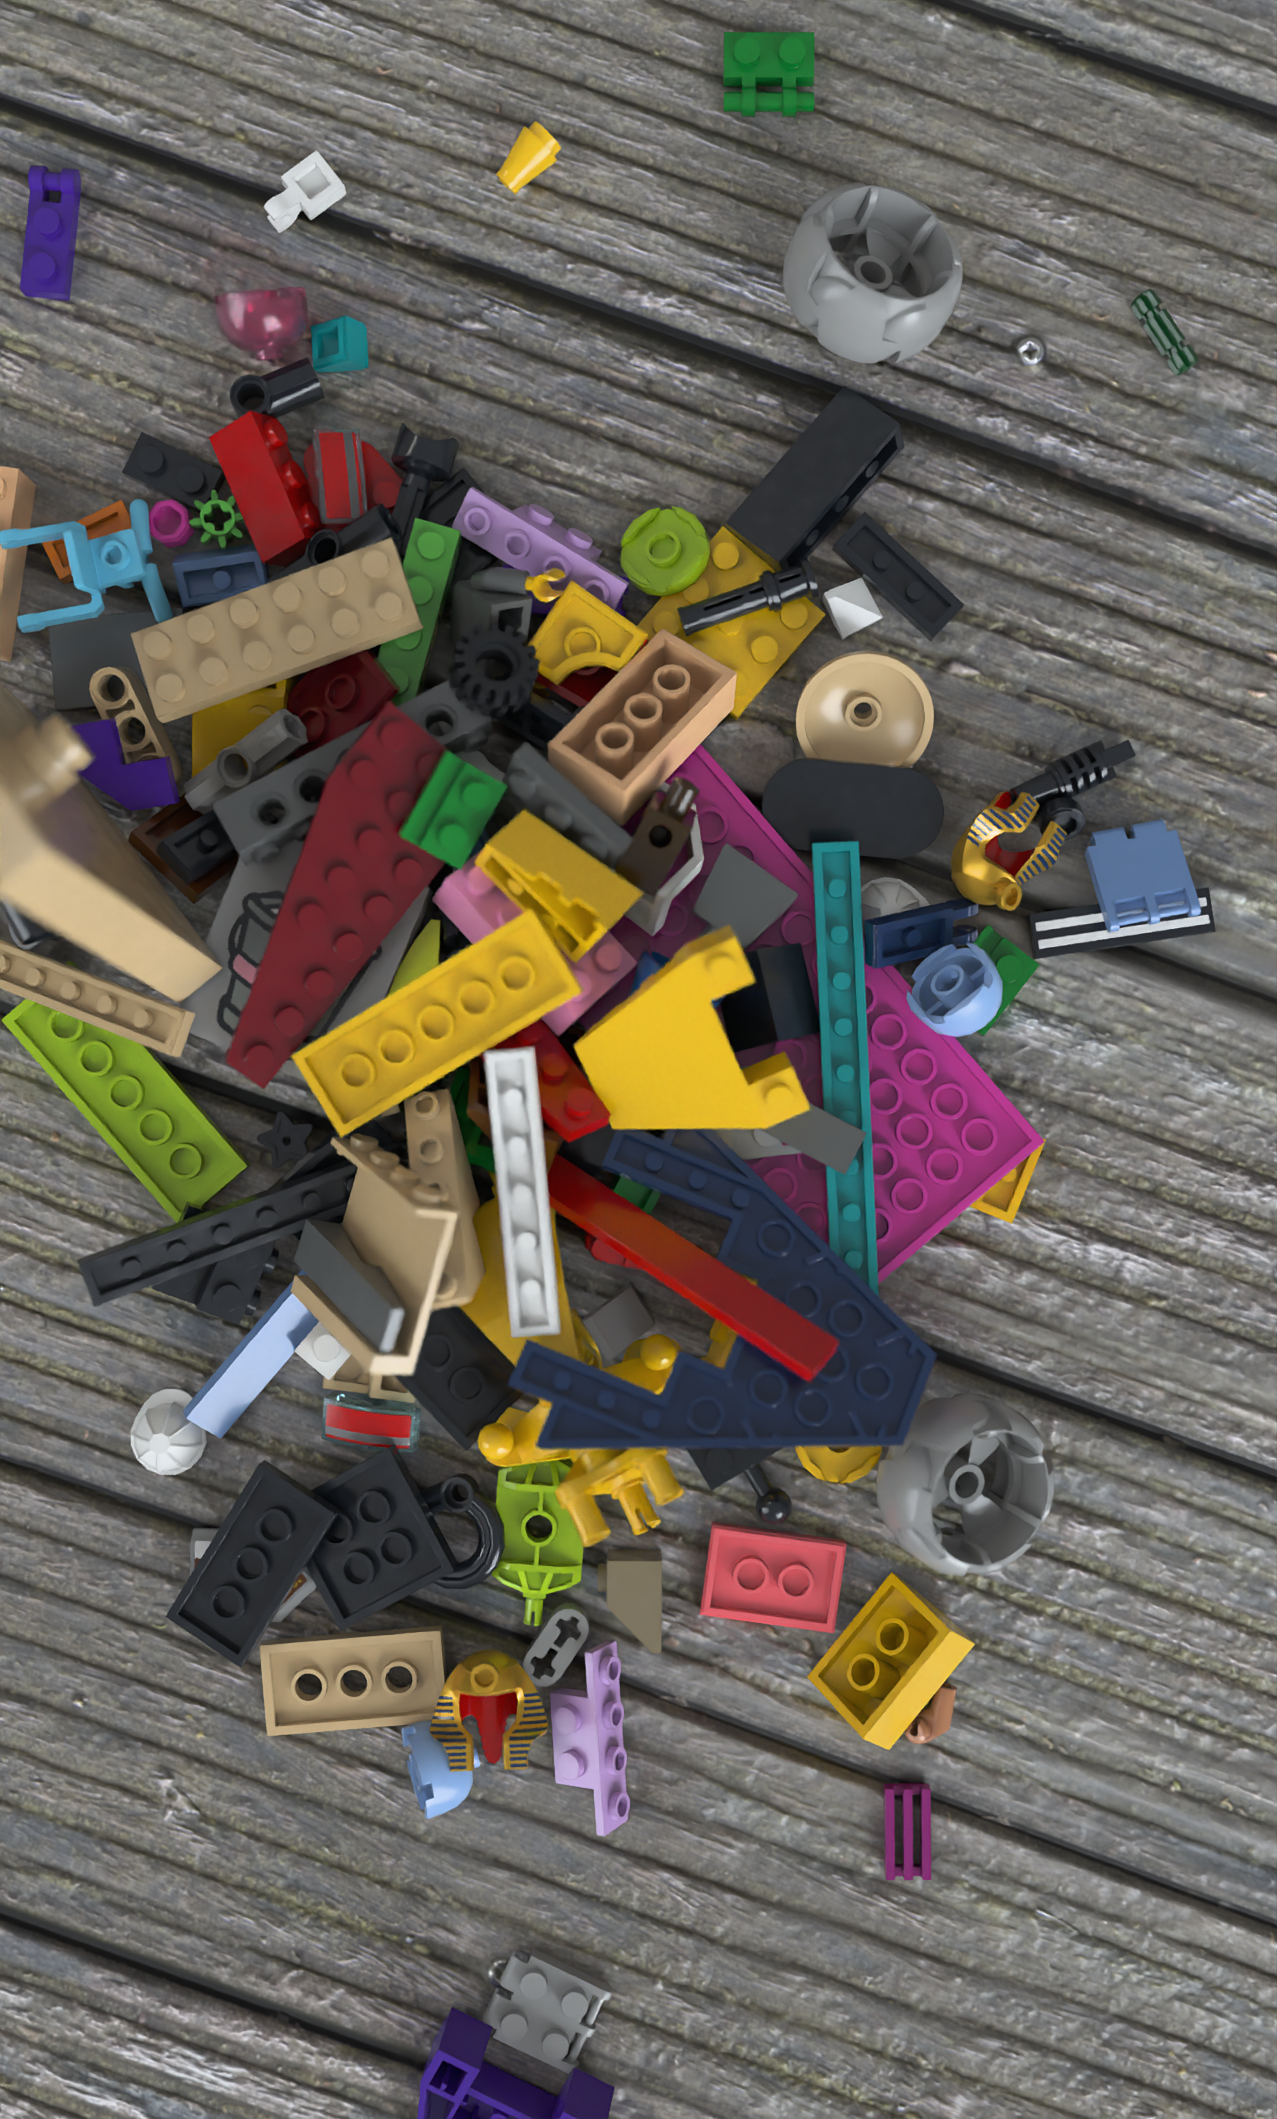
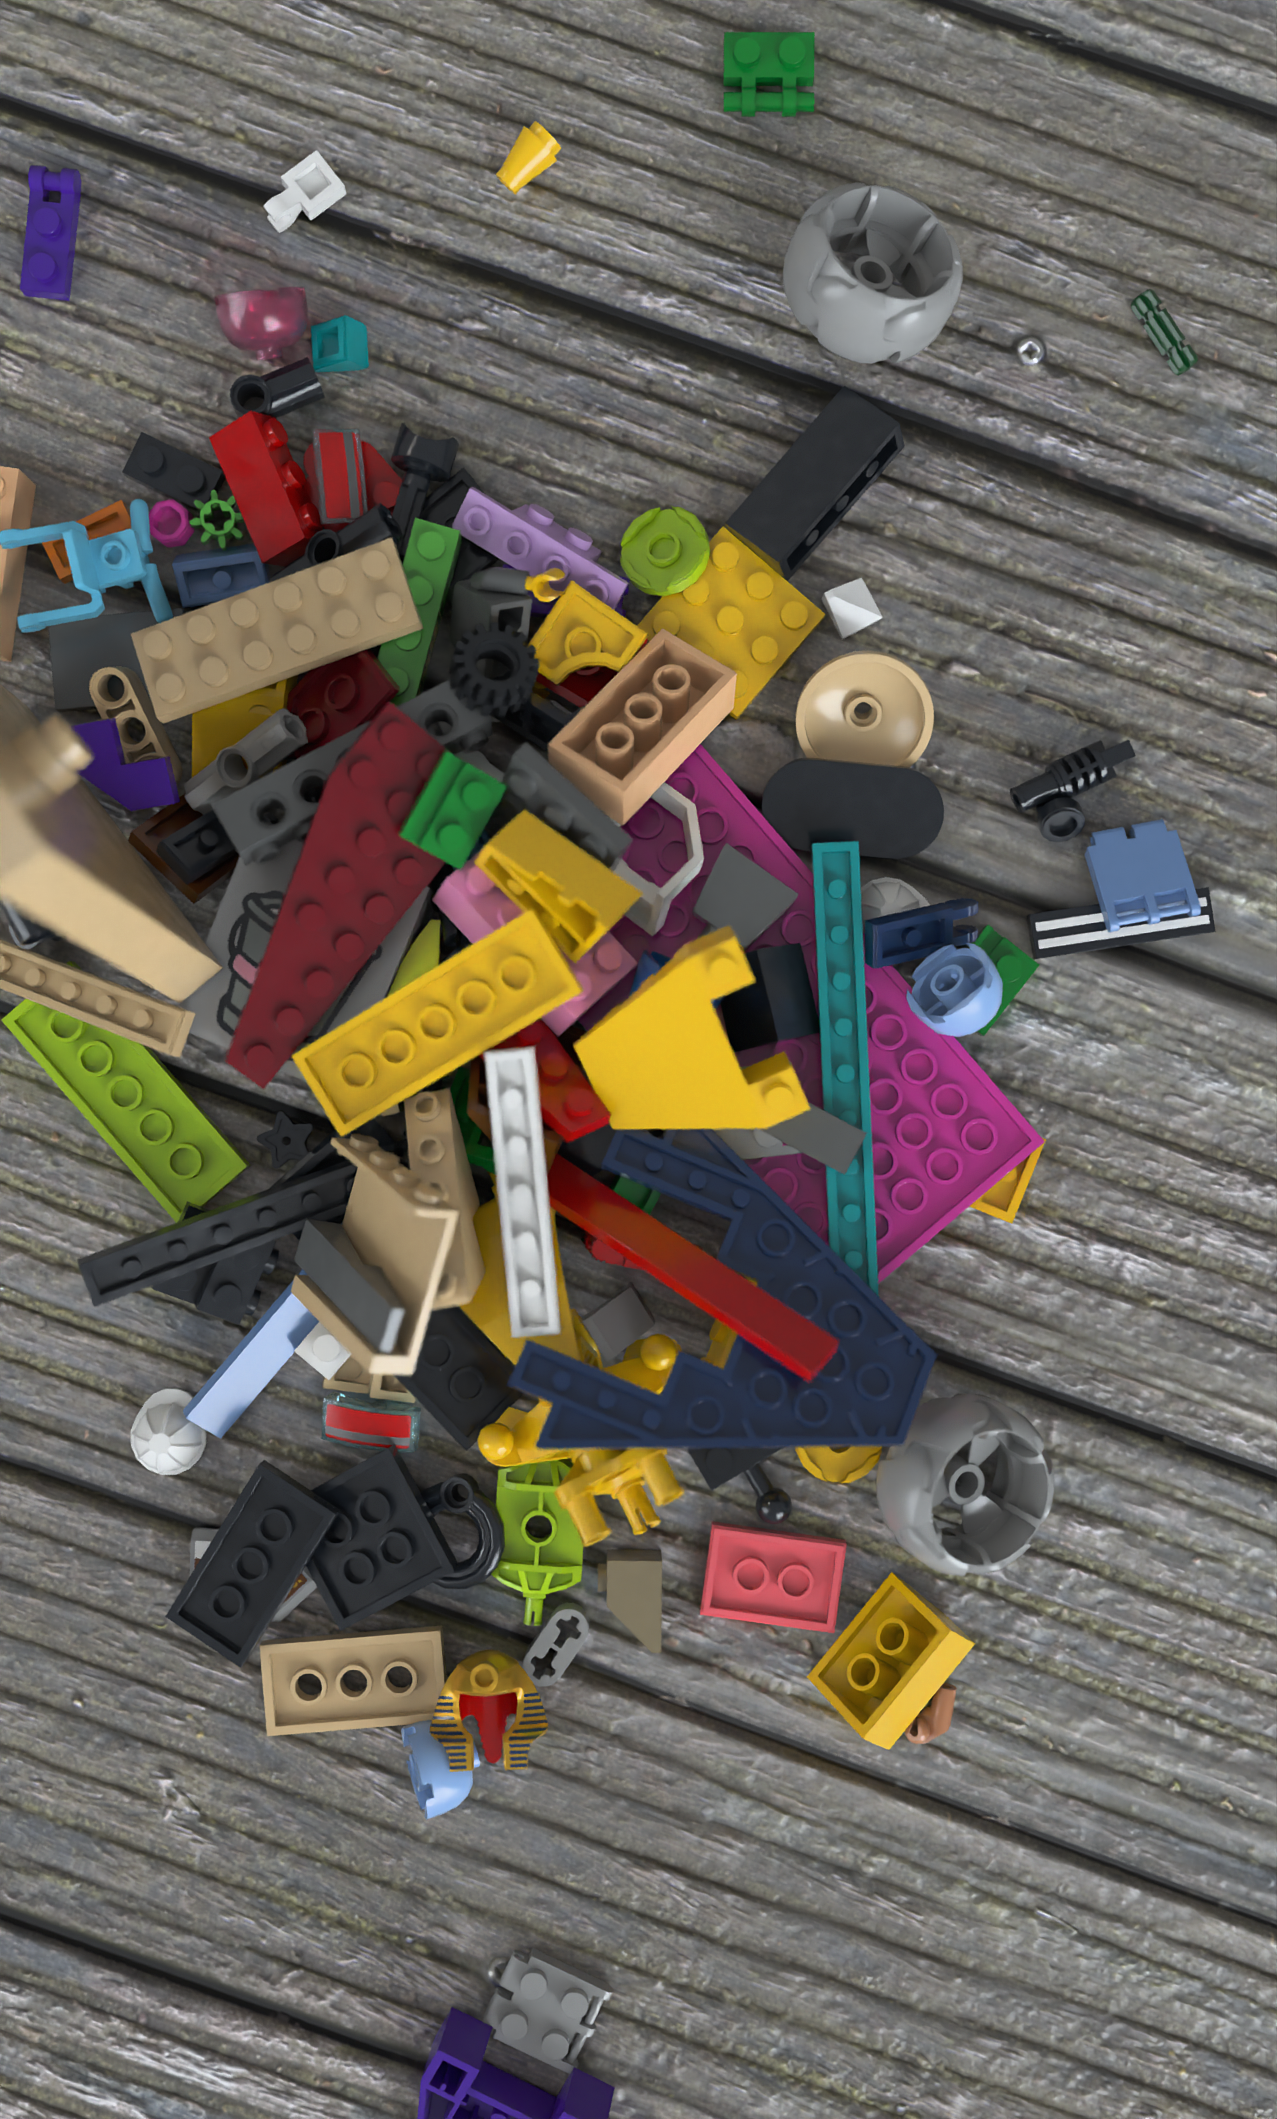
(590, 1737): lavender bracket -> none
(657, 846): dark brown torso -> none
(770, 592): black pin -> none
(897, 576): black plate -> none
(907, 1869): magenta tile -> none
(994, 875): pearl gold piece -> none

